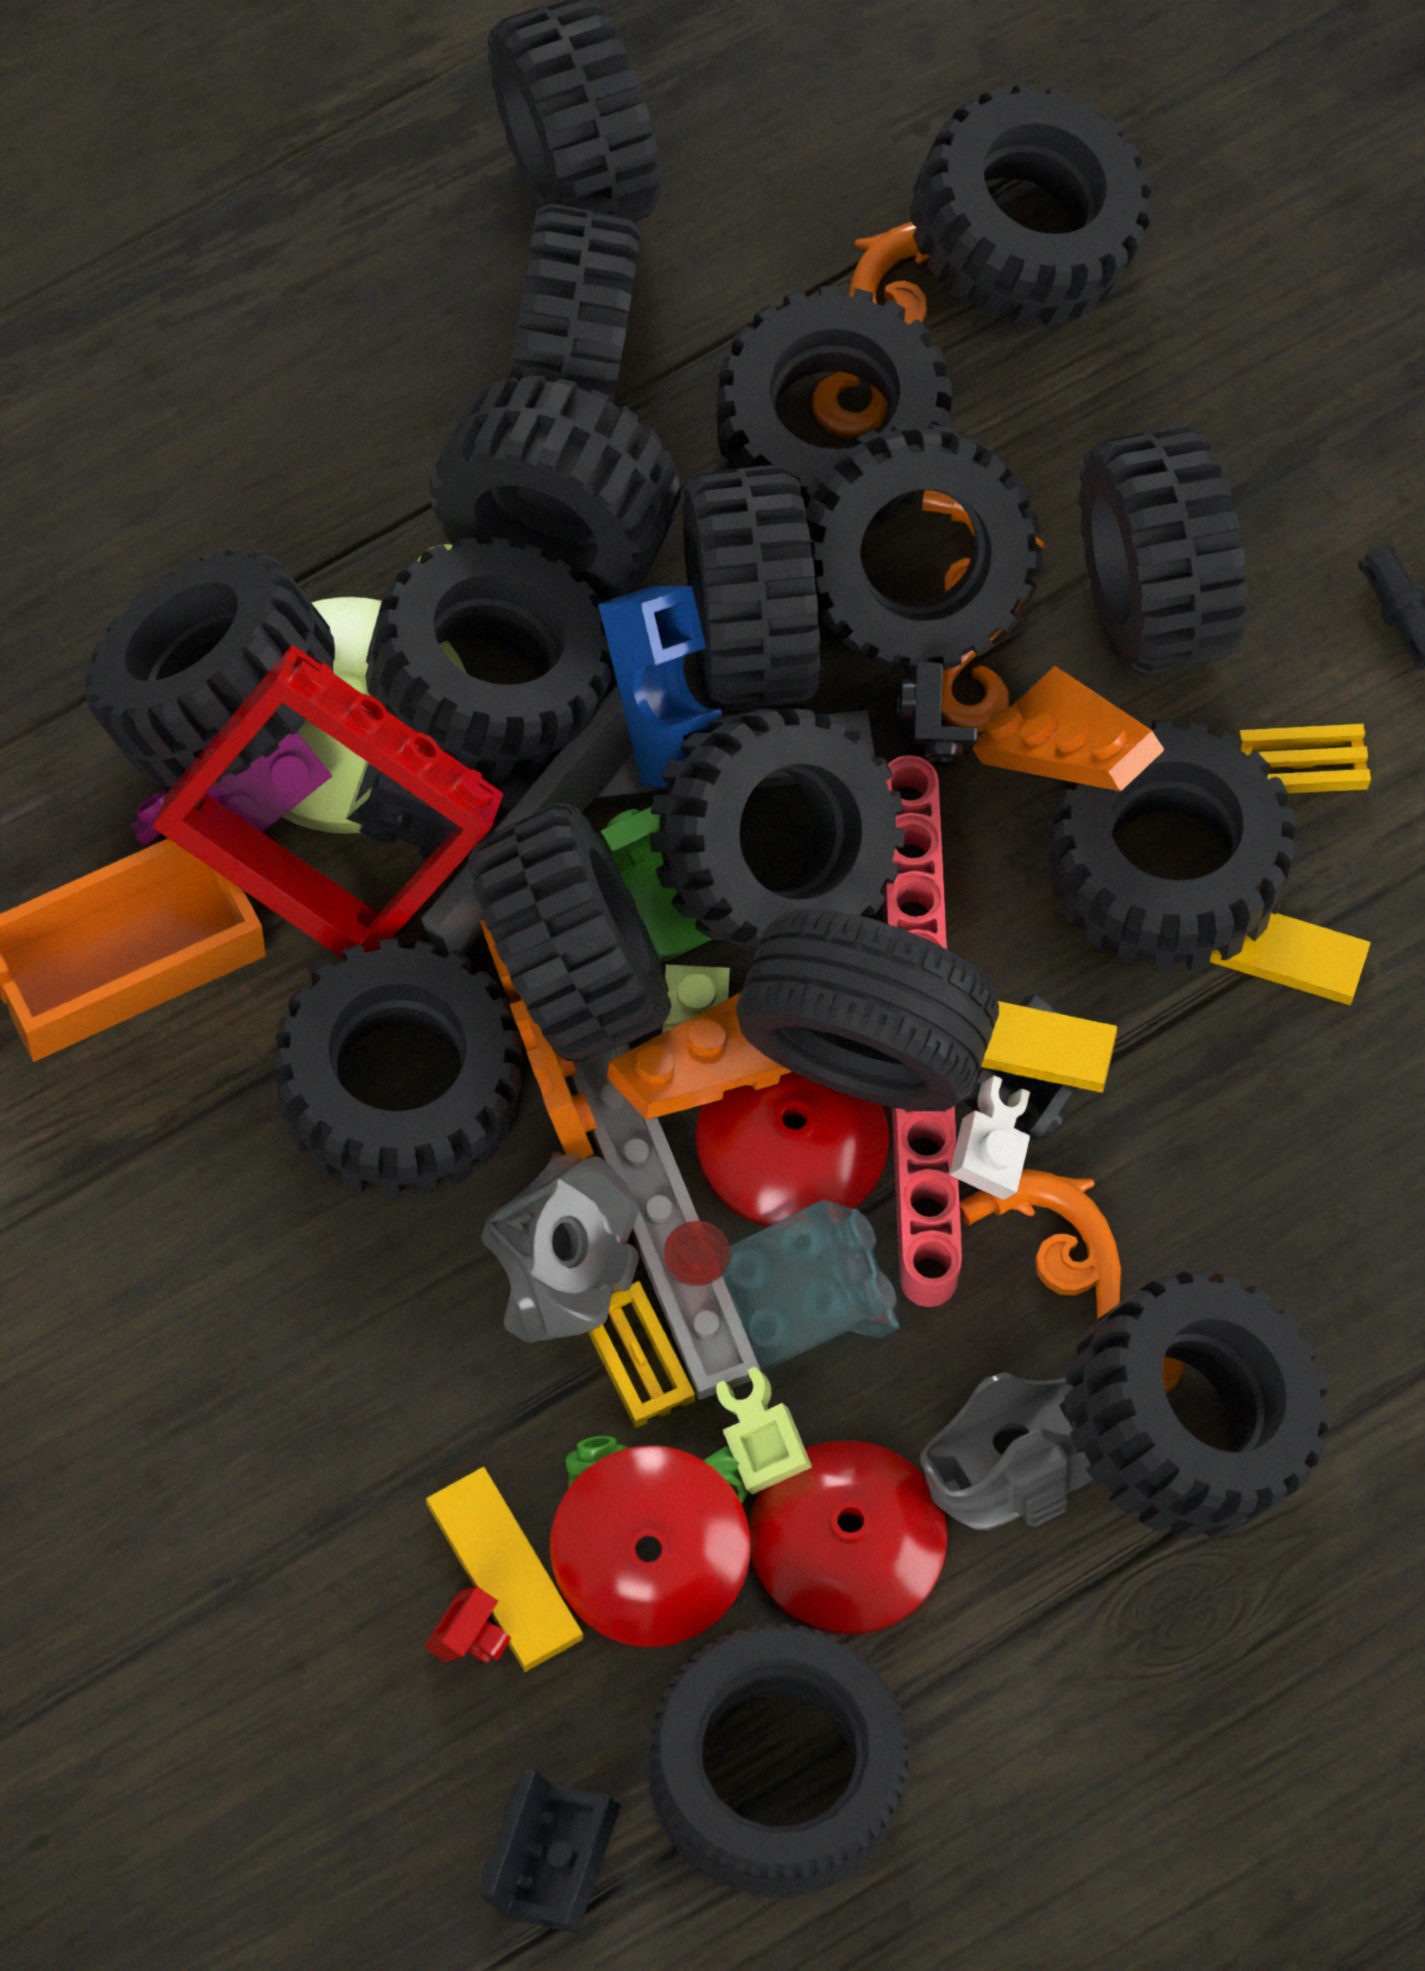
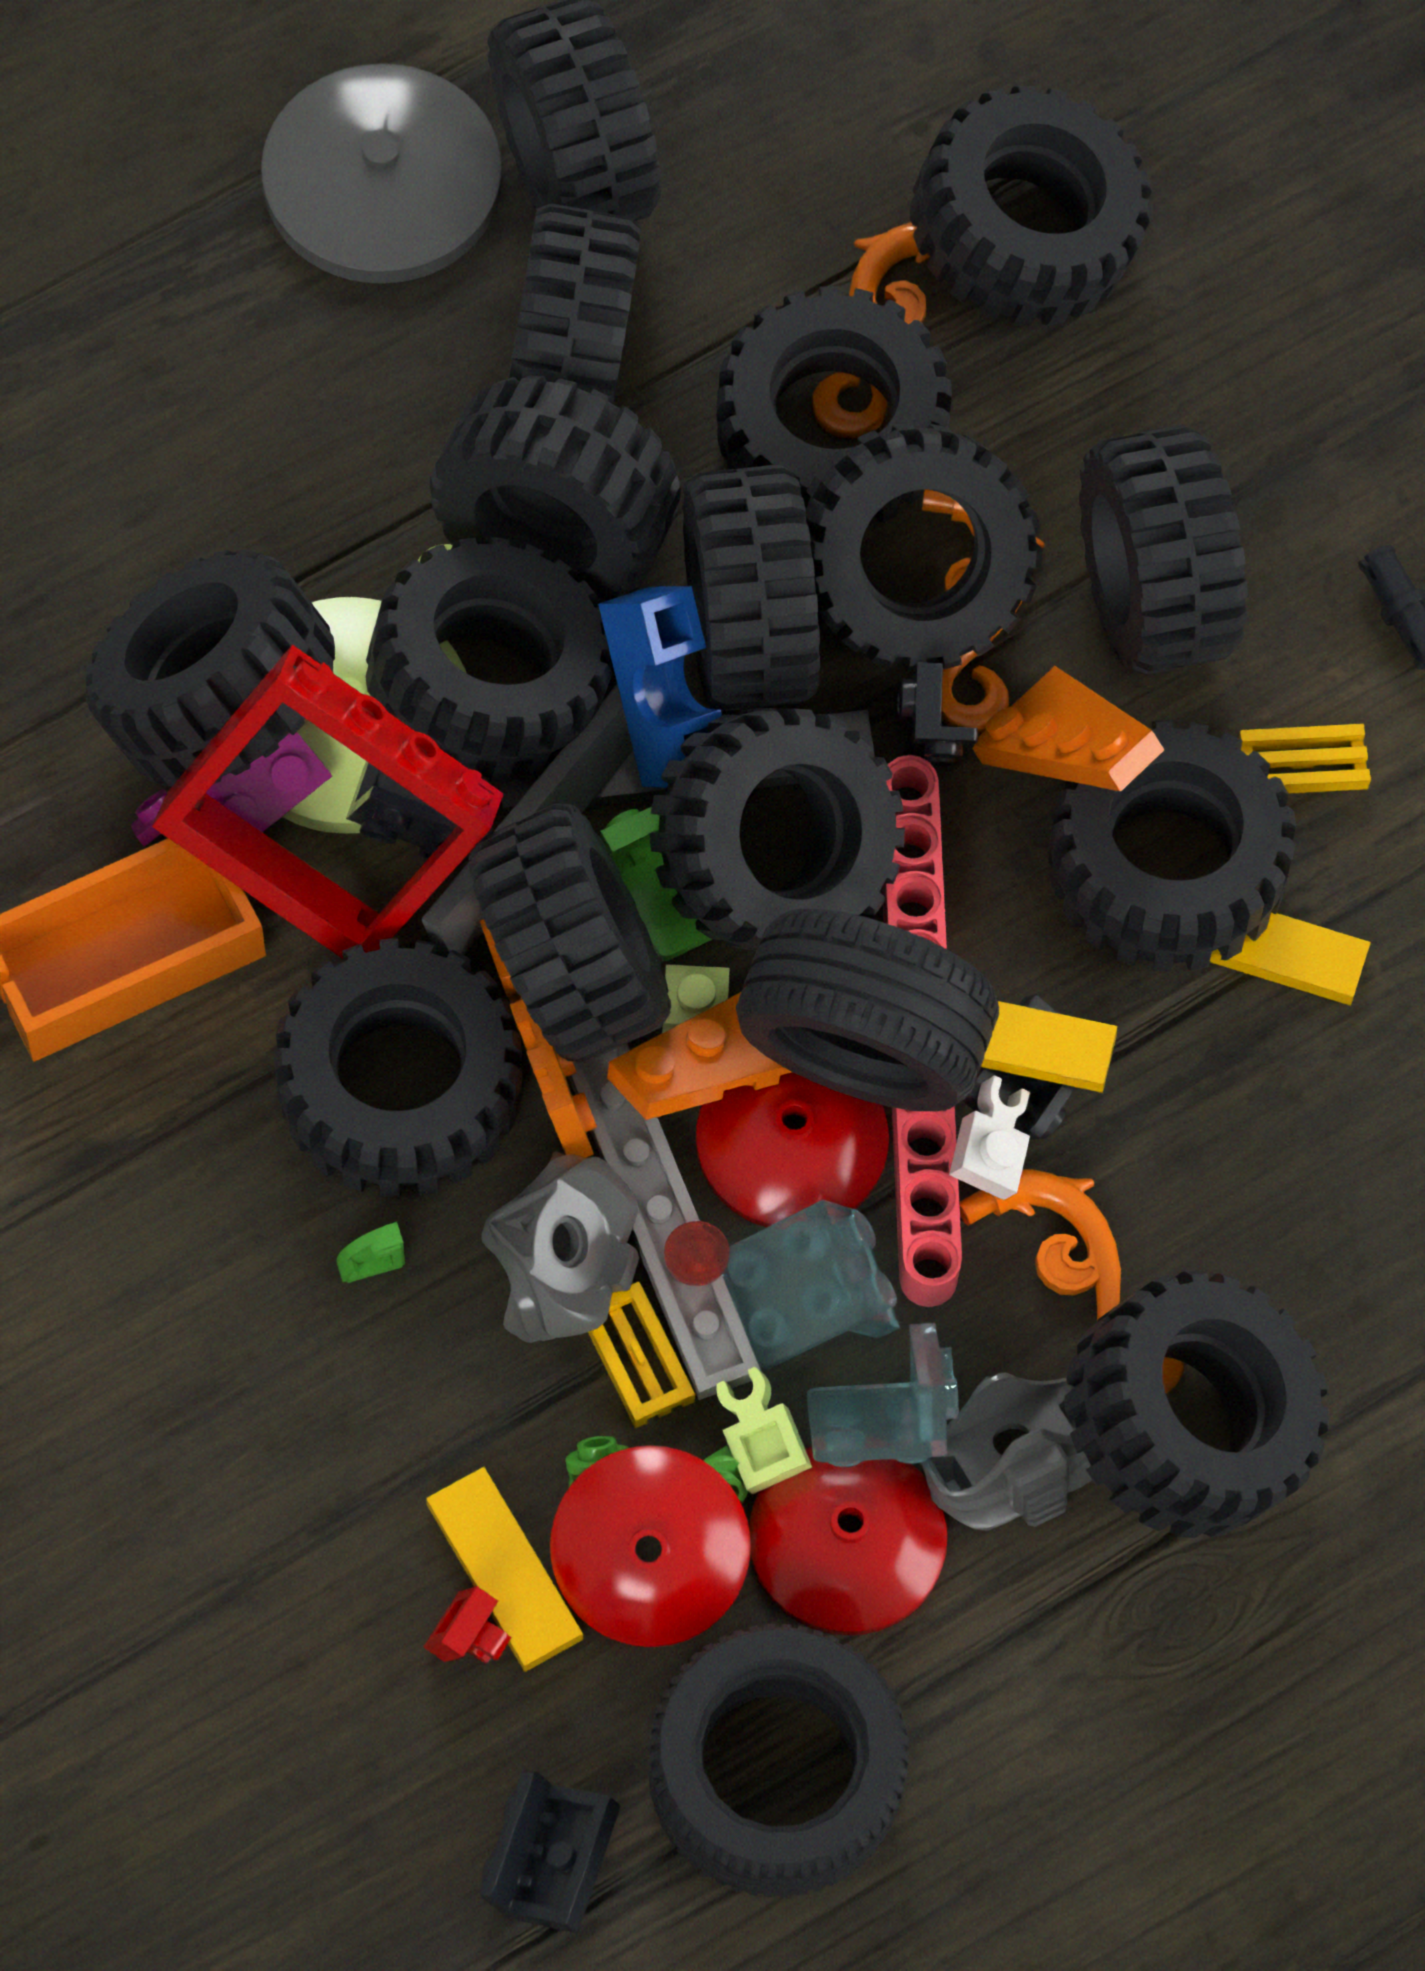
(372, 1254): none -> bright green tile
(381, 173): none -> dark grey dish
(892, 1418): none -> clear light blue bracket

